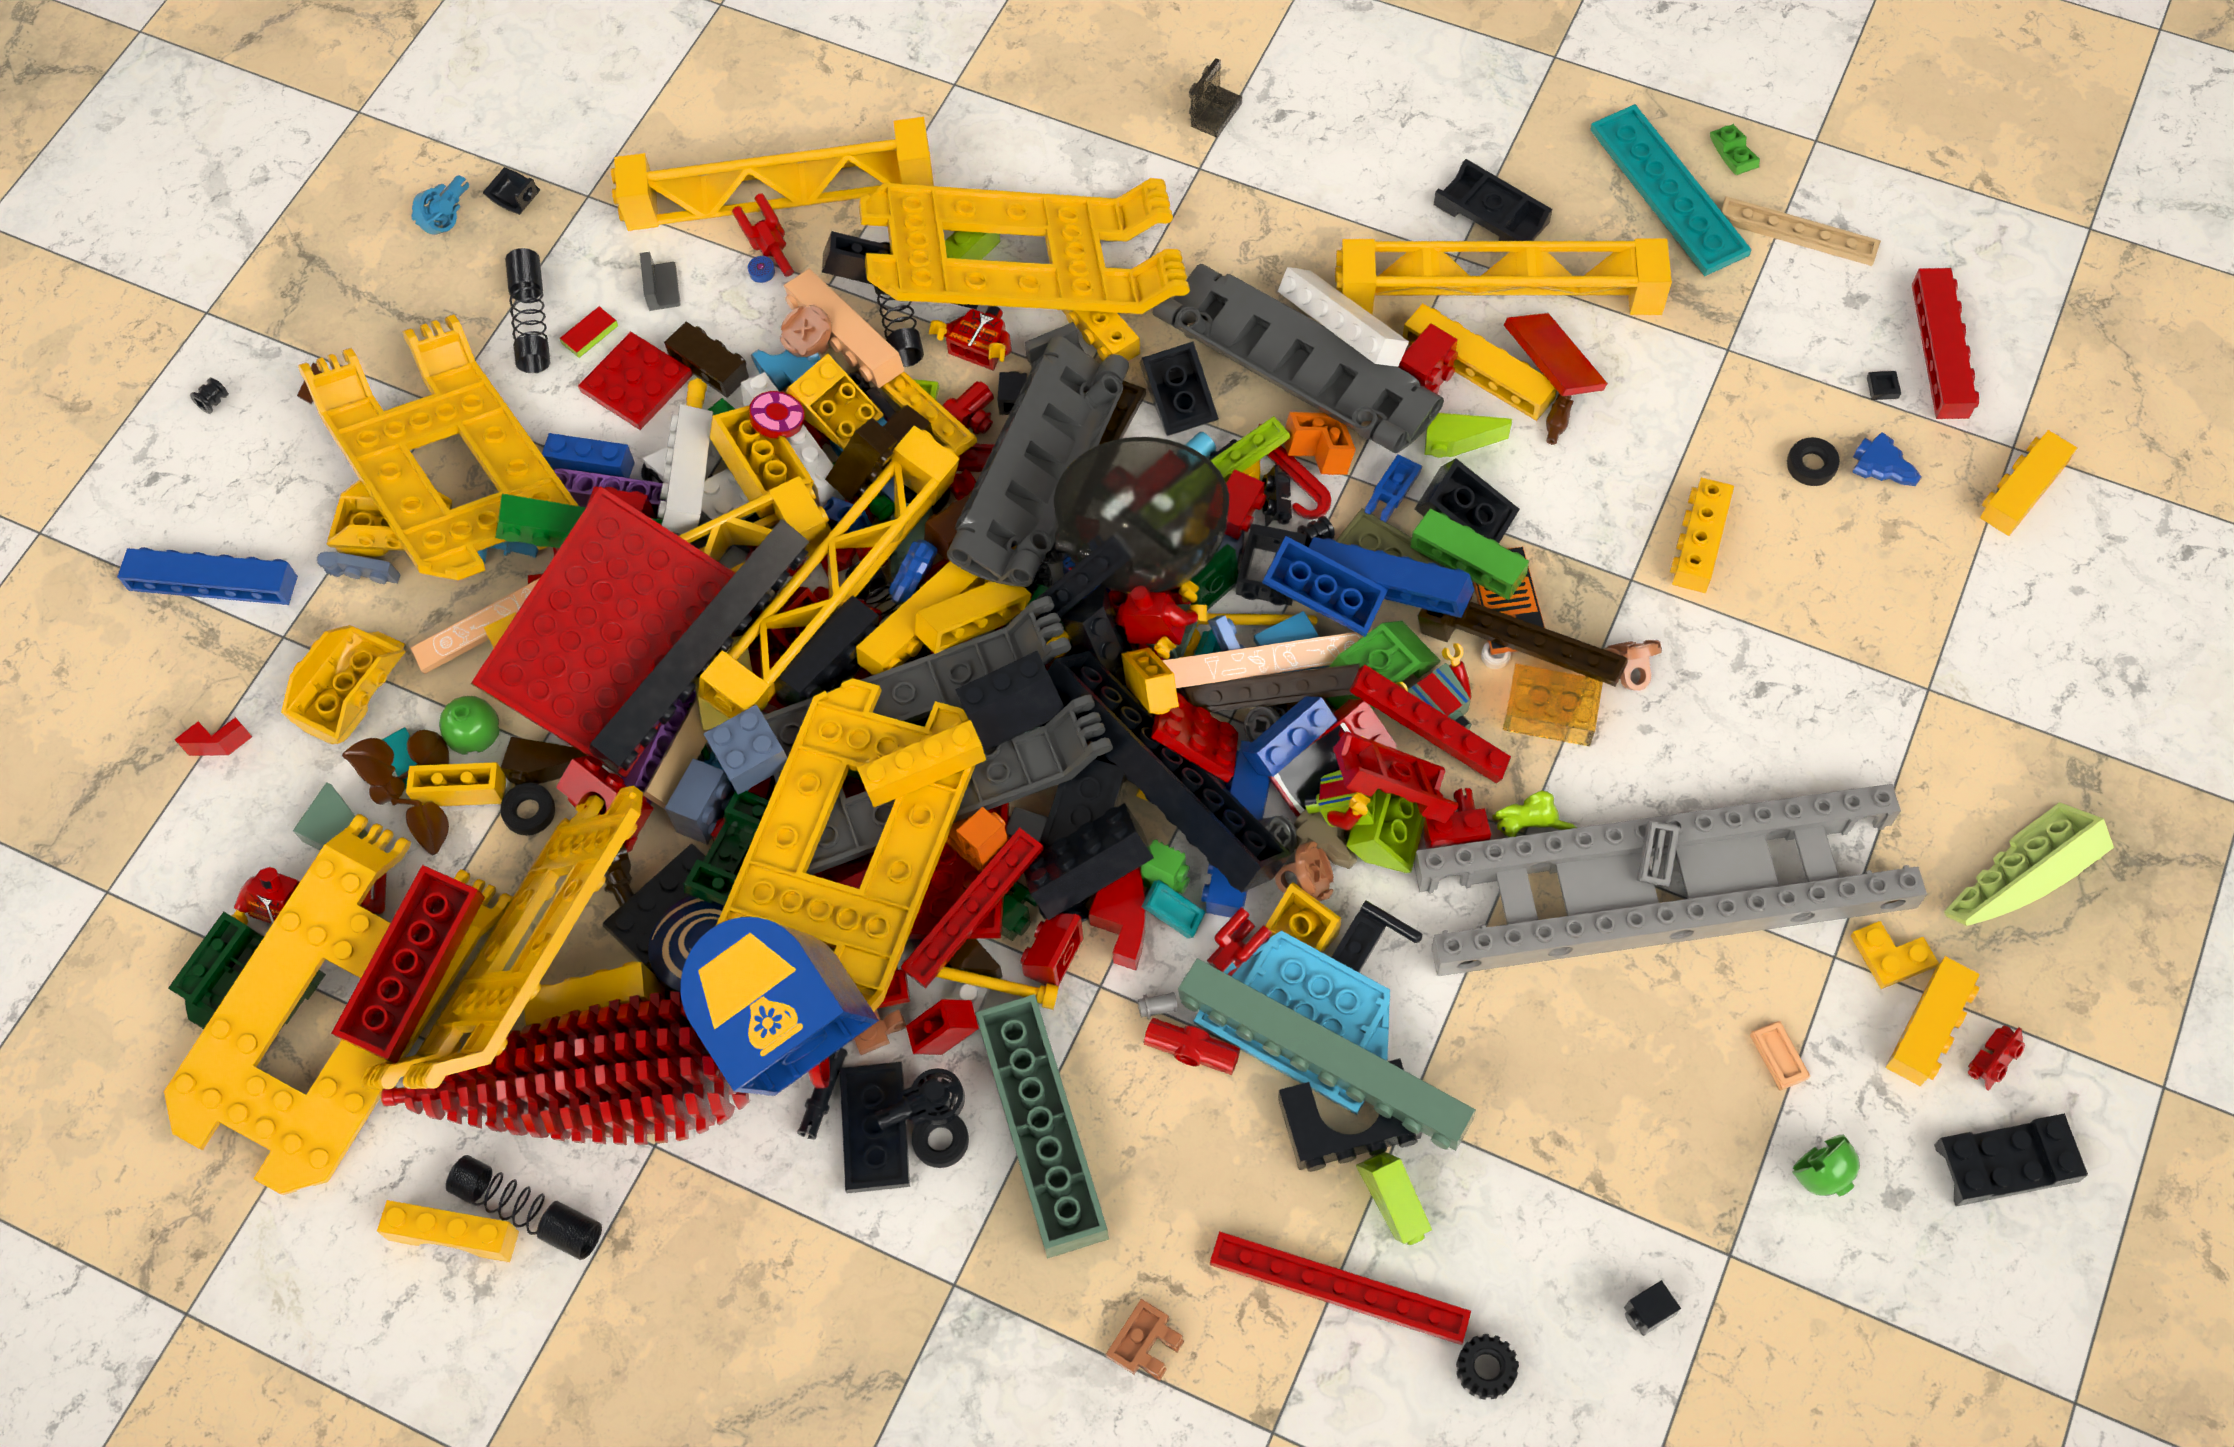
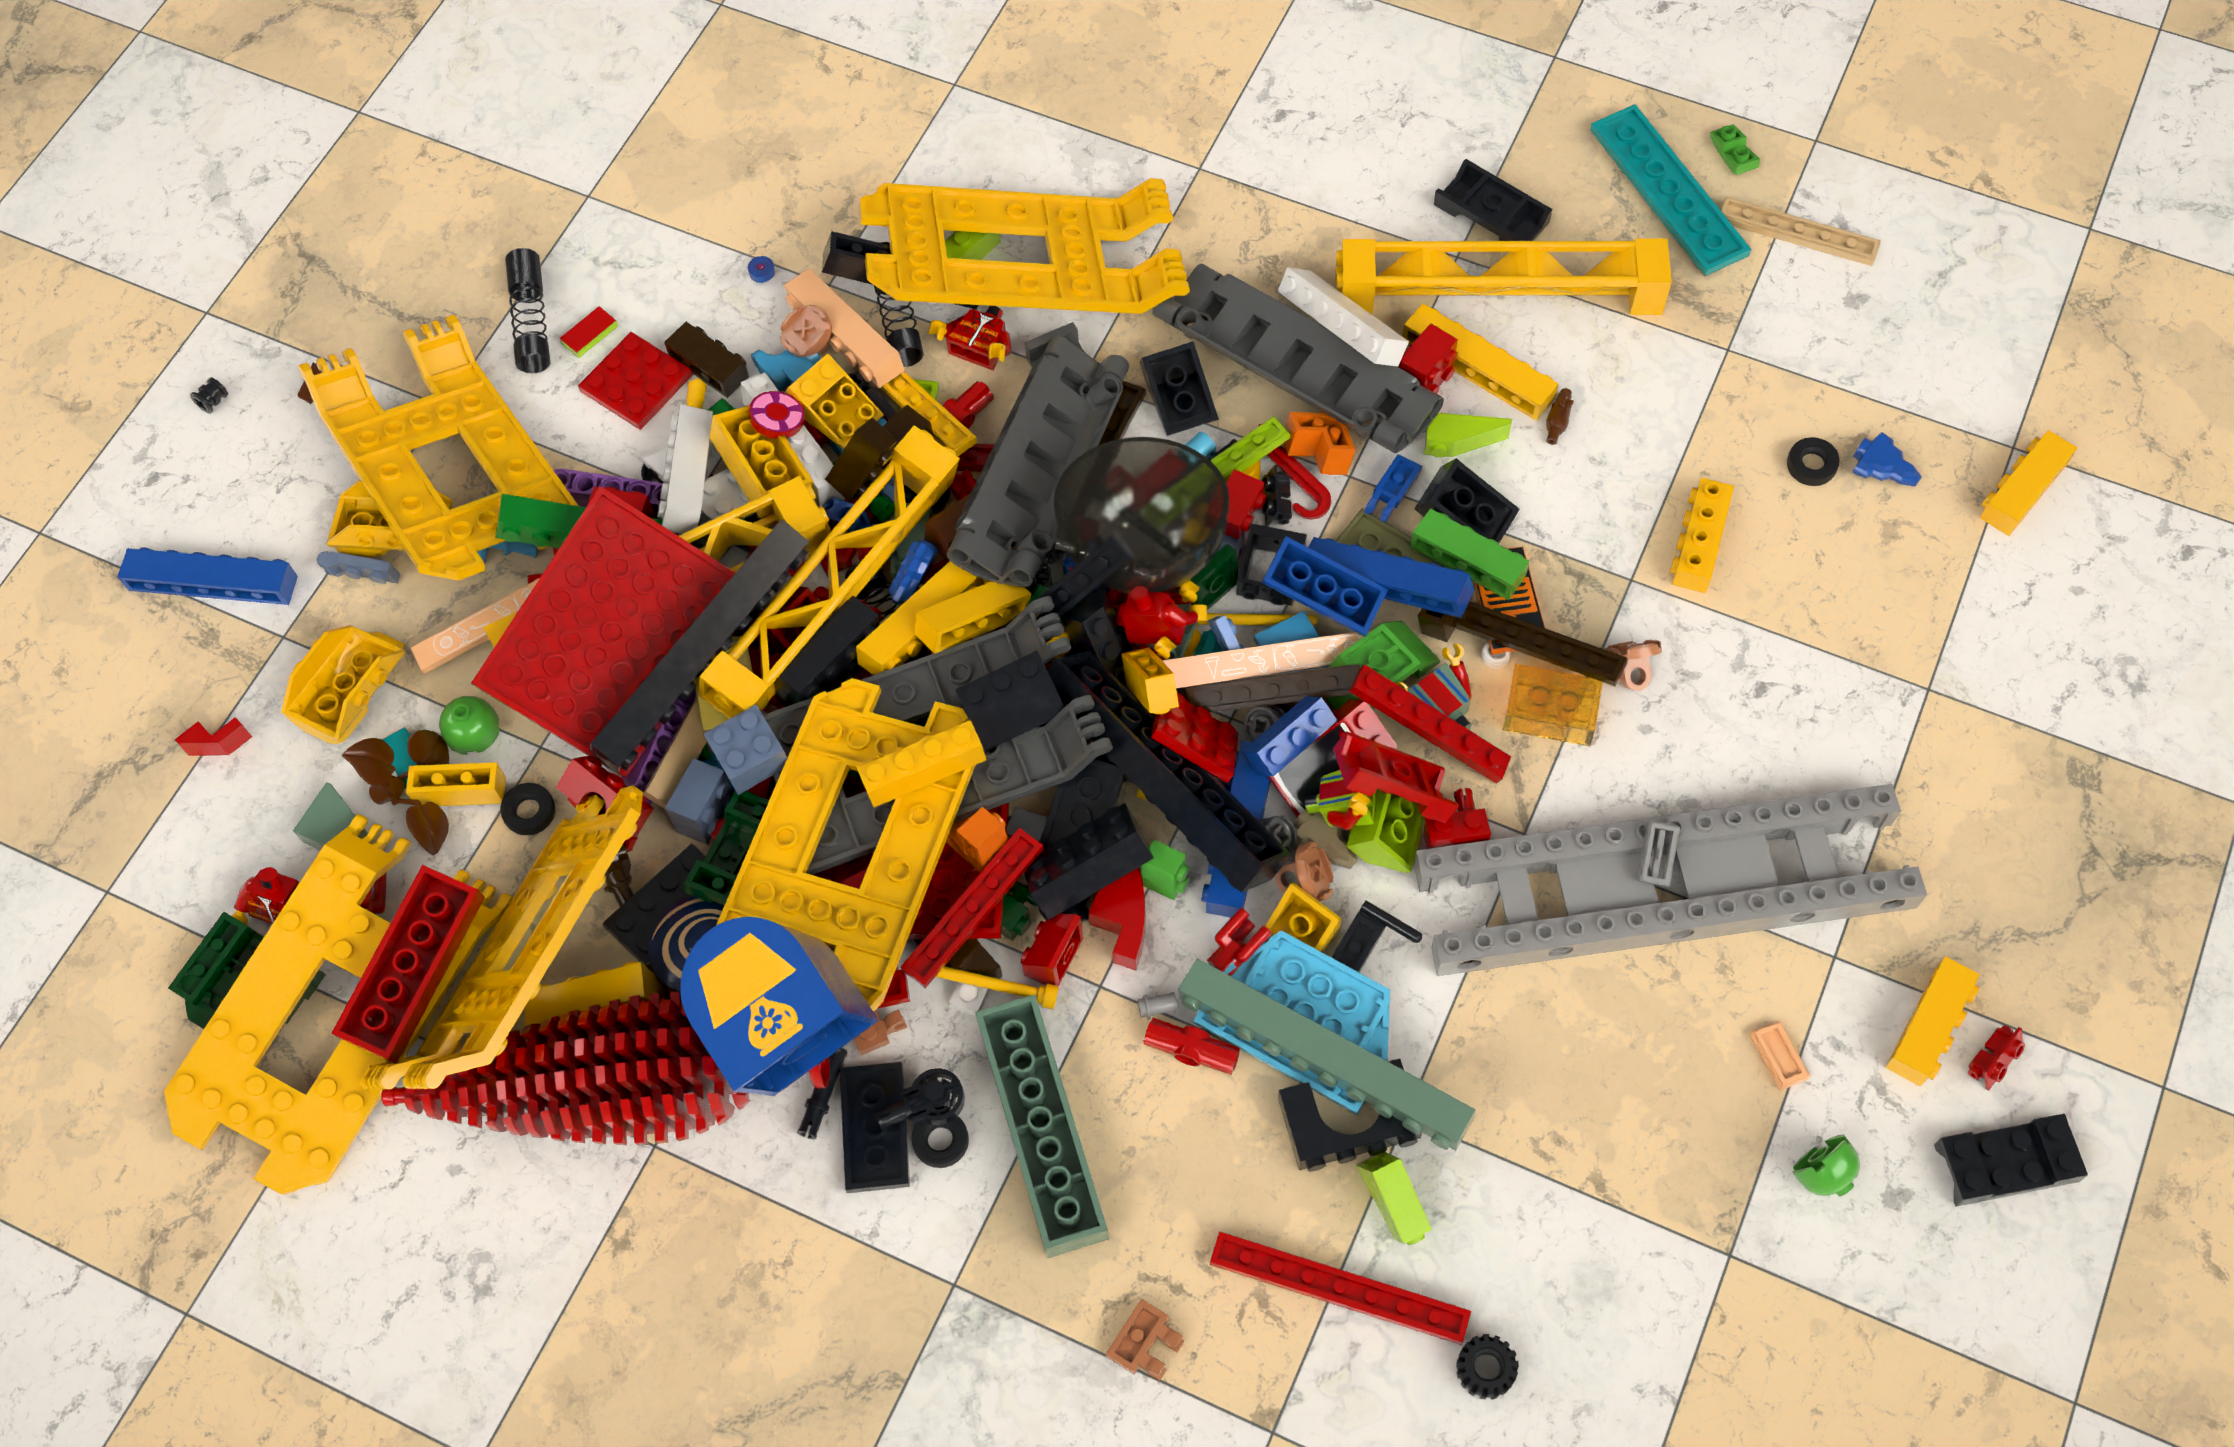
(440, 208): dark azure pin -> none
(461, 1231): yellow arch -> none
(511, 191): black piece -> none
(536, 761): dark brown slope -> none
(558, 1226): black piece -> none
(588, 455): blue brick -> none
(659, 283): dark grey panel -> none
(766, 234): red plant -> none
(889, 161): yellow piece -> none
(942, 1027): red brick -> none
(981, 422): red plate -> none
(1008, 390): black brick -> none
(1106, 333): yellow brick -> none
(1173, 909): teal tile -> none
(1211, 104): clear smoke bracket -> none
(1320, 529): black bush -> none
(1536, 812): lime animal -> none
(1555, 354): red tile -> none
(1651, 1308): black brick -> none
(1883, 385): black tile -> none
(1892, 963): yellow plate -> none
(1944, 343): red brick -> none
(2036, 863): yellowish green wedge -> none

